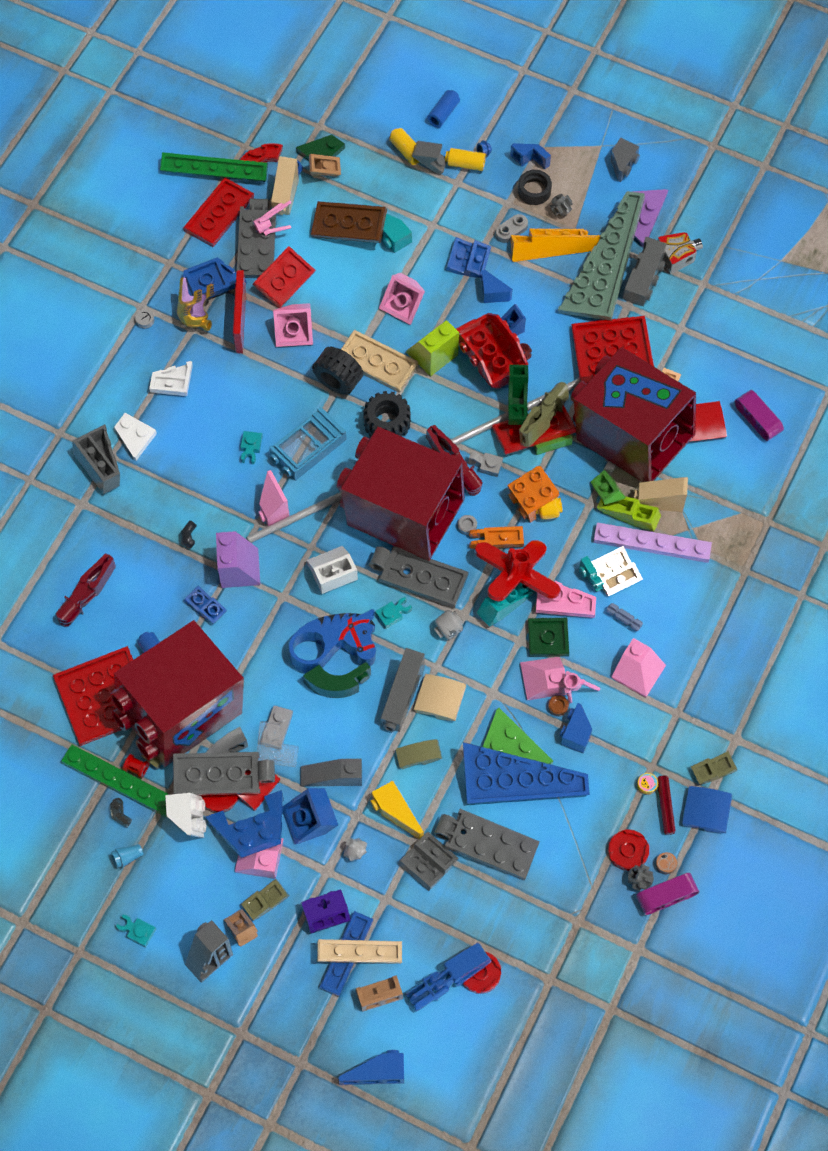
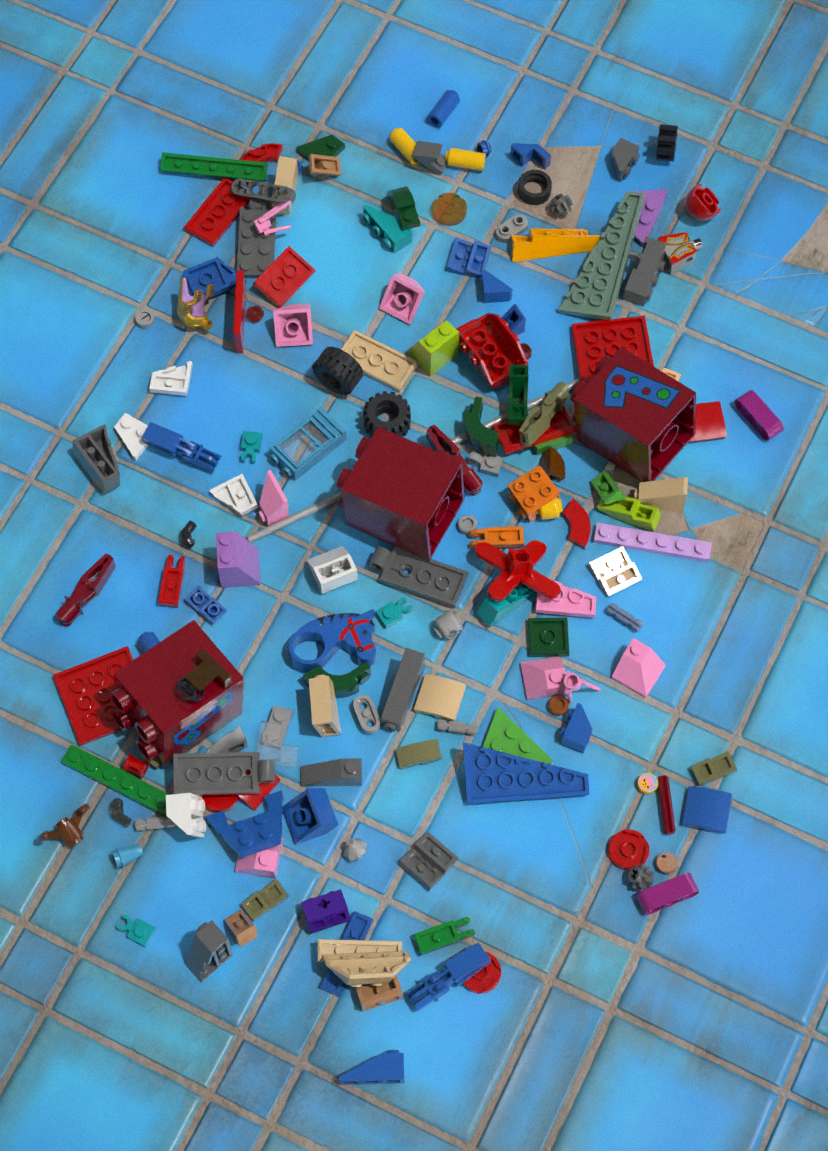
(67, 829): none -> reddish brown piece
(153, 823): none -> light grey axle
(172, 583): none -> red hinge
(174, 444): none -> blue arm
(203, 675): none -> dark brown piece
(236, 495): none -> white wing
(254, 318): none -> clear red plate
(263, 191): none -> dark grey beam
(324, 706): none -> tan slope
(349, 222): reddish brown tile -> none
(366, 715): none -> light grey plate
(367, 967): none -> tan wedge
(395, 809): yellow slope -> none
(404, 204): none -> dark green arch
(442, 936): none -> green hinge
(449, 209): none -> clear orange tile
(456, 727): none -> light grey axle
(478, 435): none -> dark green arch
(488, 843): dark grey hinge -> none
(553, 464): none -> reddish brown brick
(579, 523): none -> red tile
(589, 571): teal plate -> none
(666, 142): none -> black gear
(701, 203): none -> red cylinder

